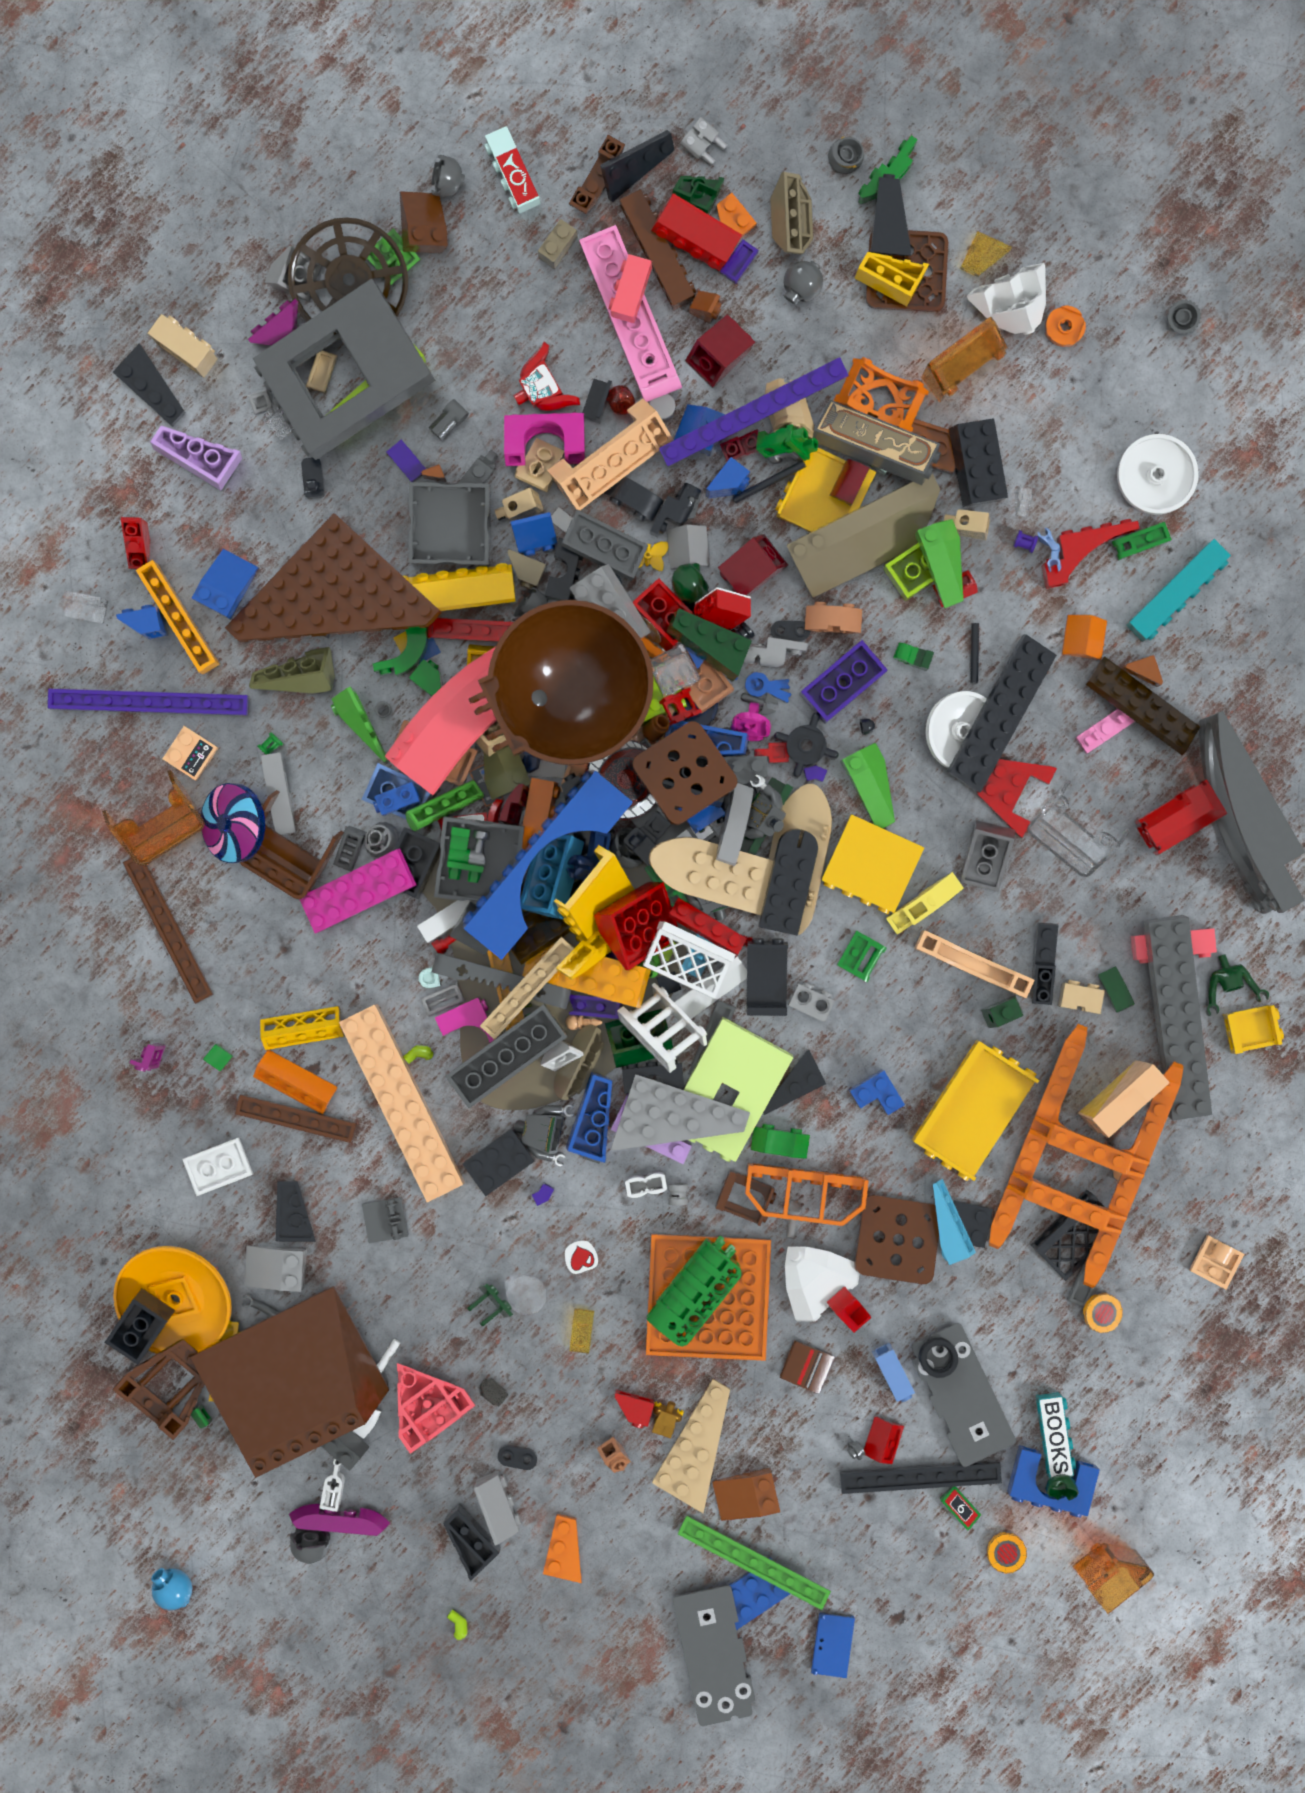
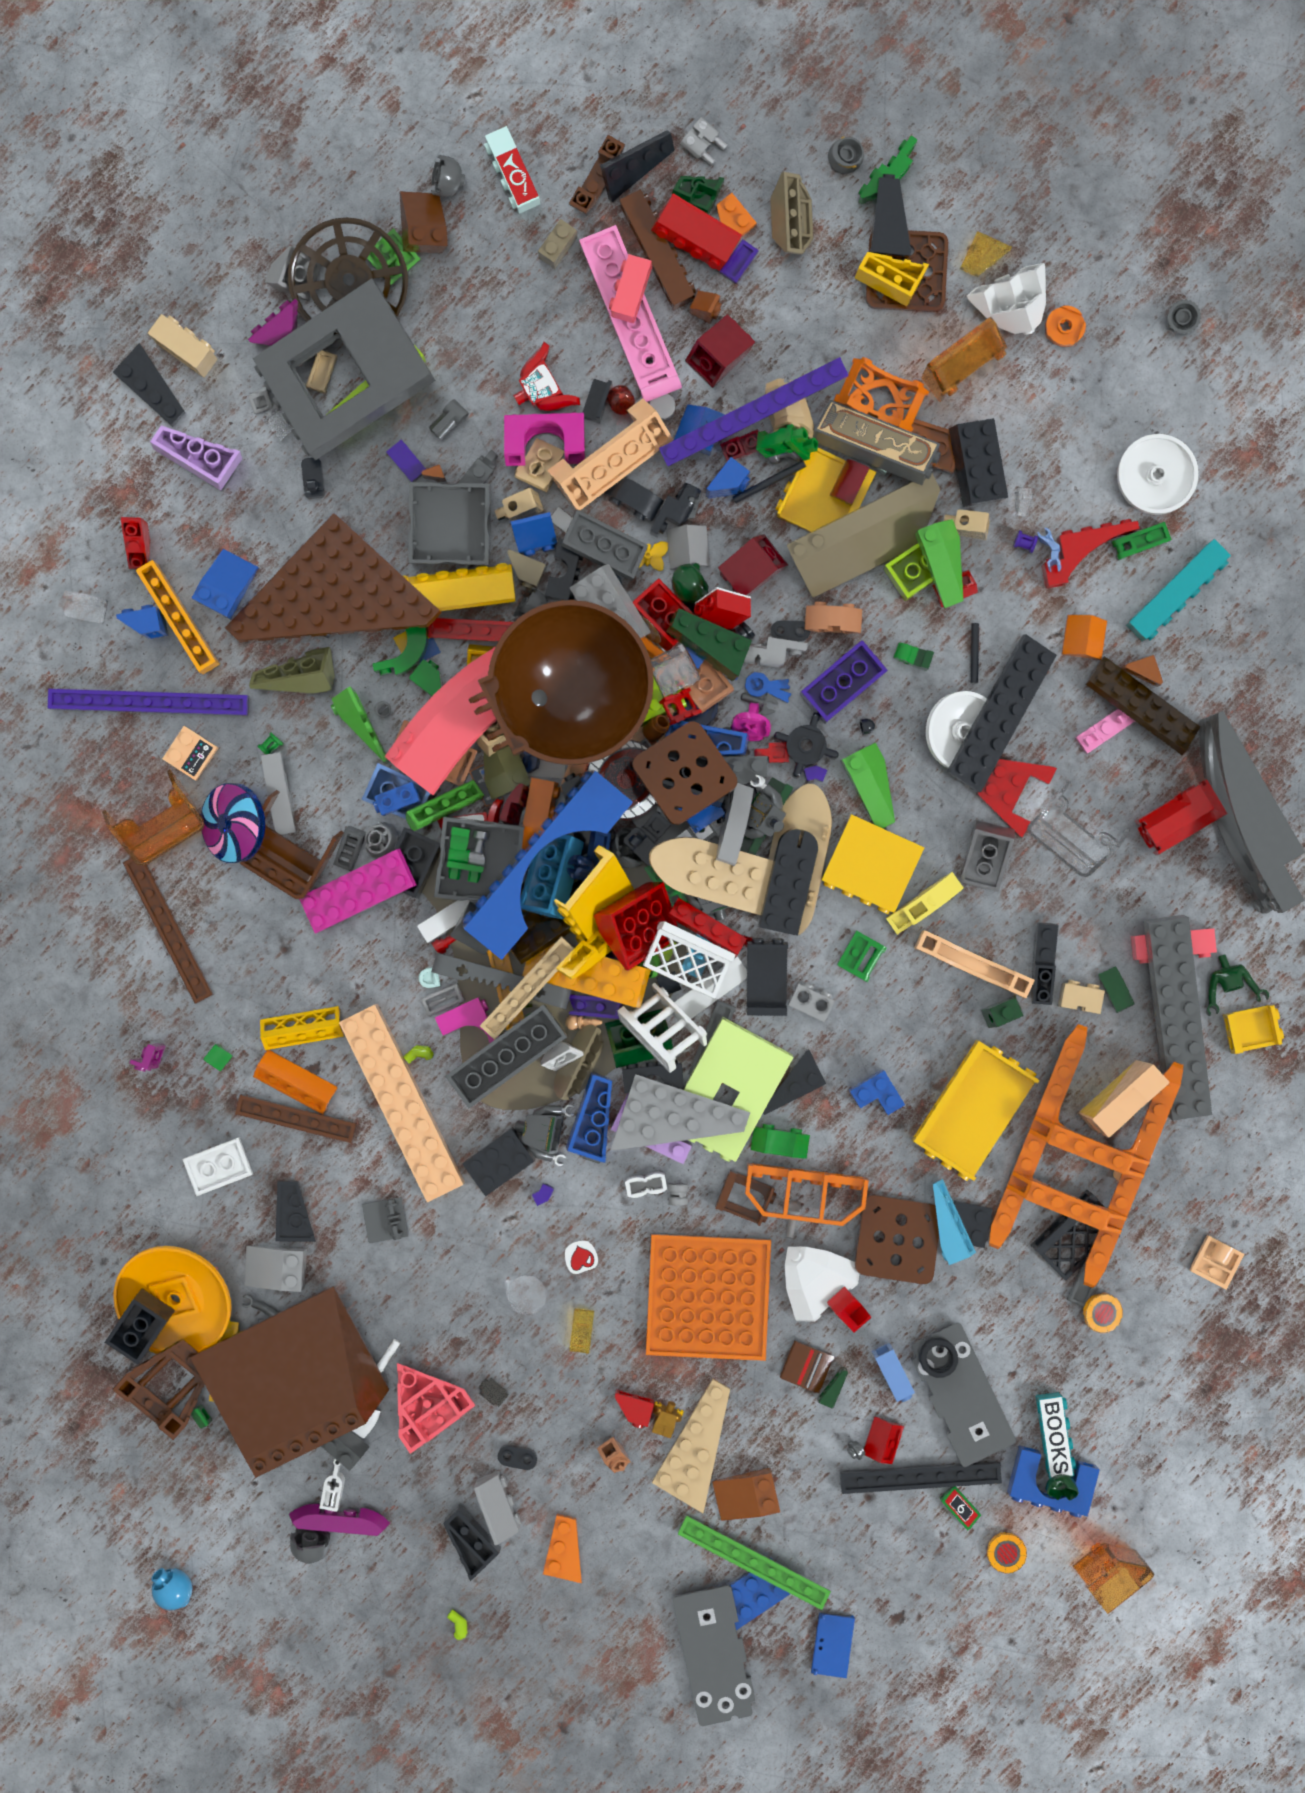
(502, 1306): dark green plate -> none
(691, 1287): green piece -> none
(802, 282): dark grey brick -> none
(831, 1392): none -> dark green slope

